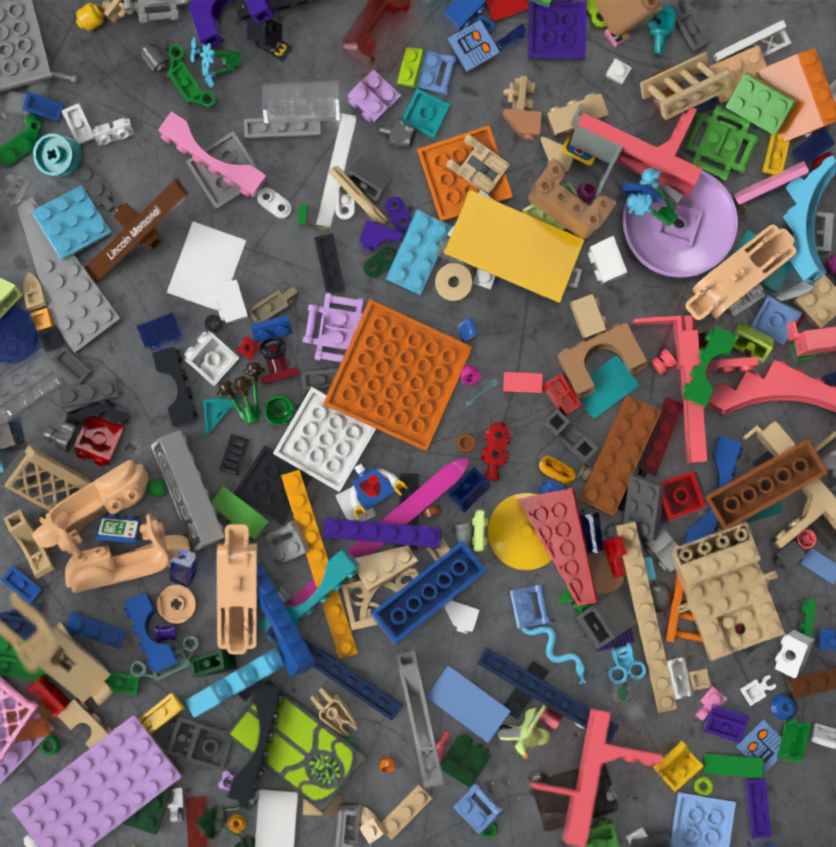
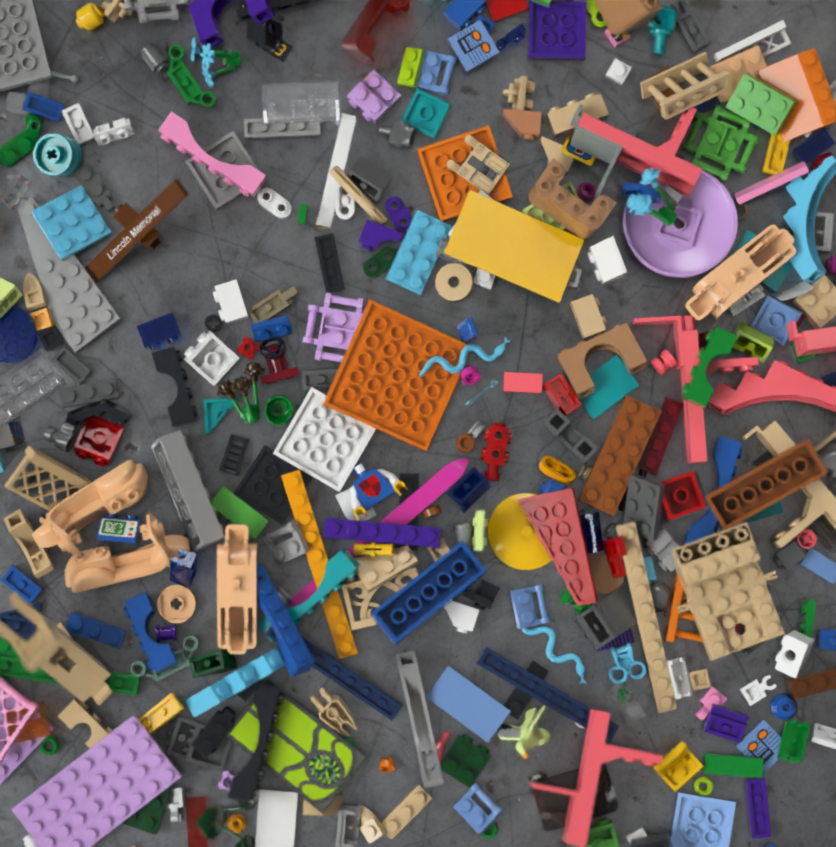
(47, 692): red hinge -> none
(156, 488): green plate -> none
(205, 261): white sticker -> none
(214, 731): none -> black hinge
(360, 549): none -> yellow pin
(476, 429): none -> light grey bush
(483, 595): none -> black brick
(498, 351): none -> medium azure animal
(550, 717): coral tile -> none

